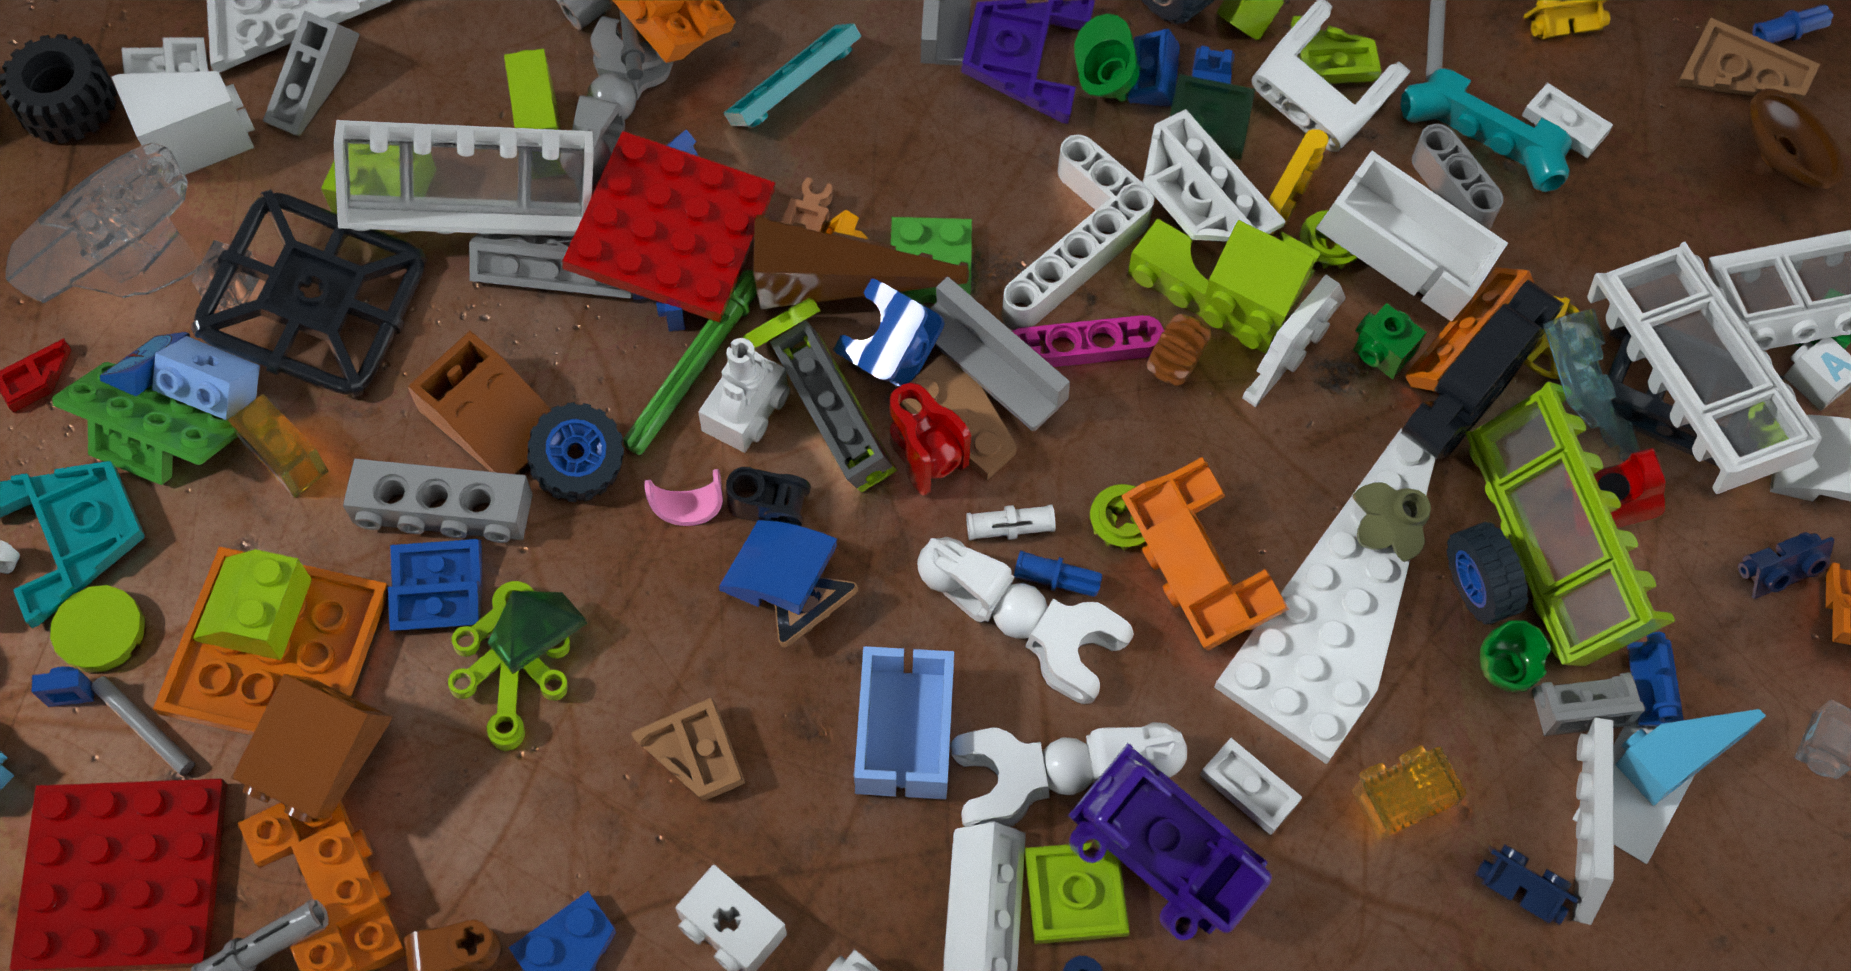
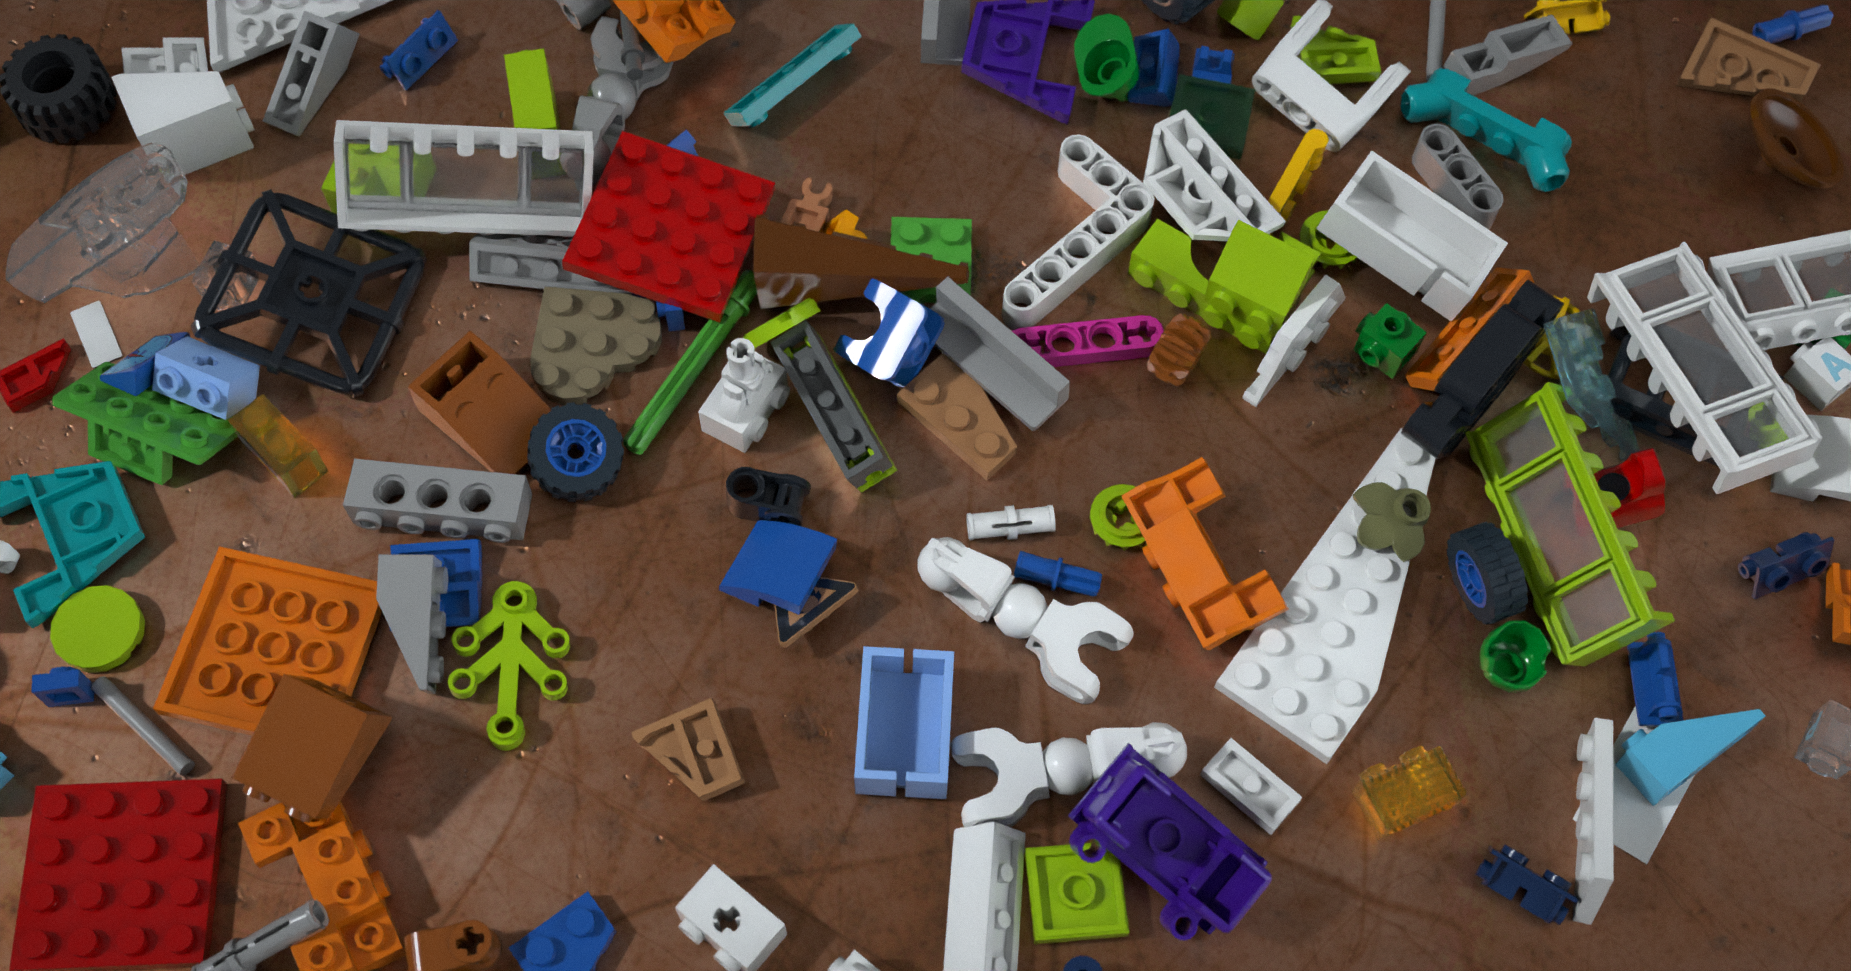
(96, 334): none -> white sticker
(255, 603): lime slope -> none
(410, 602): none -> light grey slope
(419, 50): none -> blue hinge
(532, 626): clear green slope -> none
(588, 339): none -> dark tan plate
(686, 507): bright pink helmet -> none
(934, 437): red piece -> none
(1508, 53): none -> light grey slope
(1575, 705): light grey hinge -> none
(1582, 124): white plate -> none

